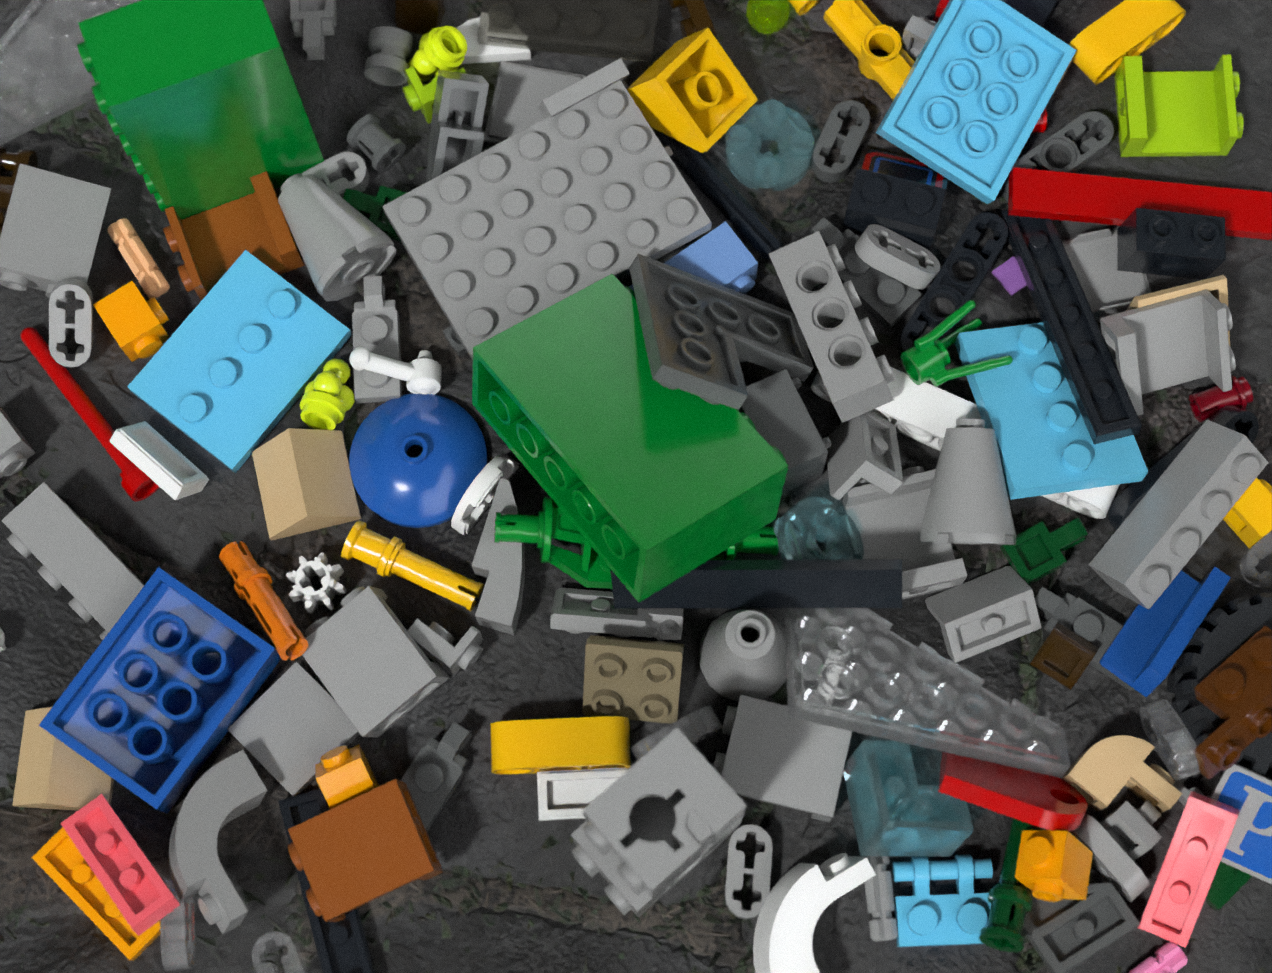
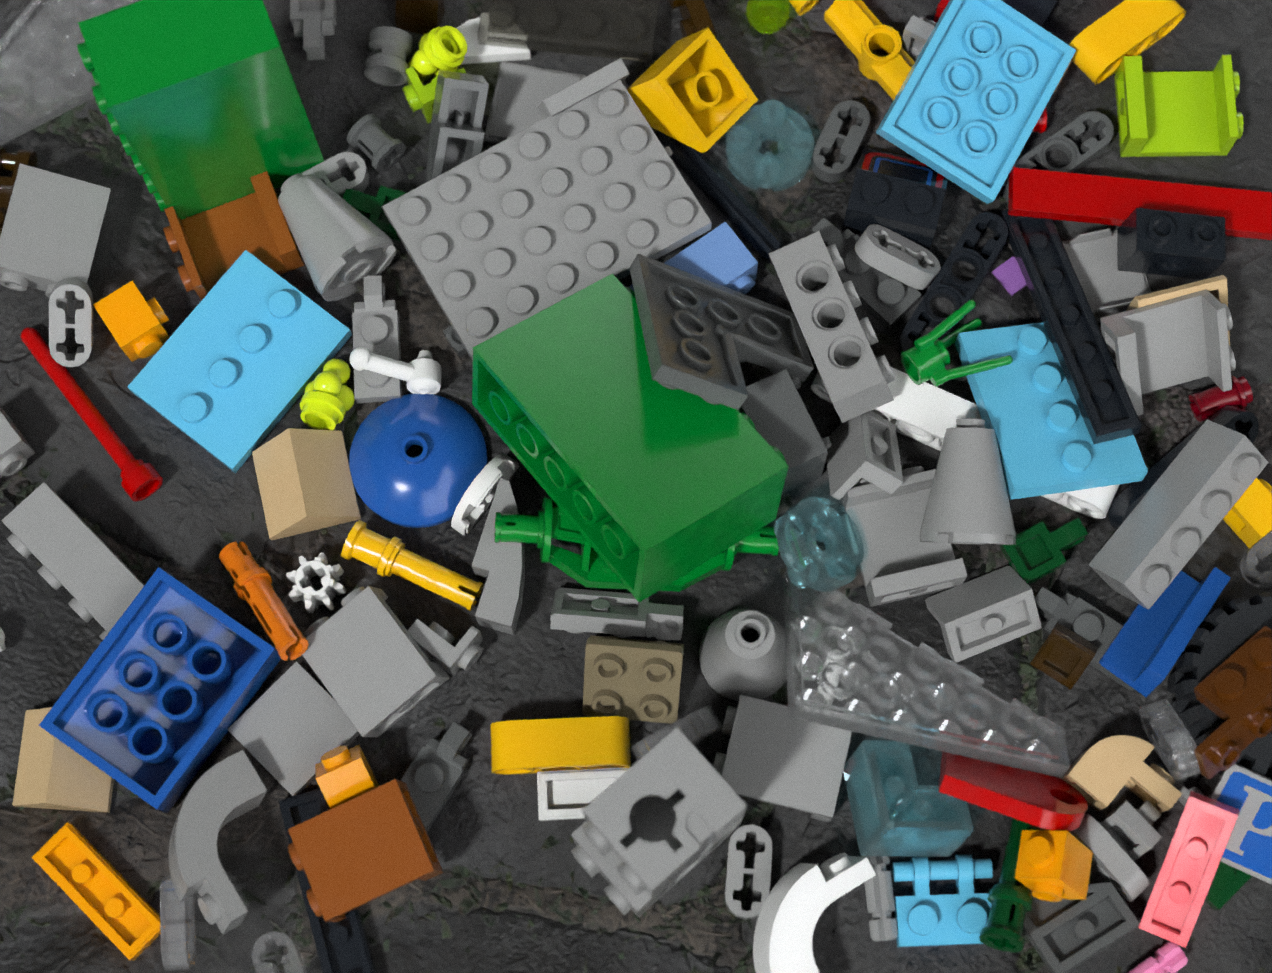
(120, 864): coral plate -> none
(138, 258): light nougat axle -> none
(159, 460): white tile -> none
(777, 585): black tile -> none

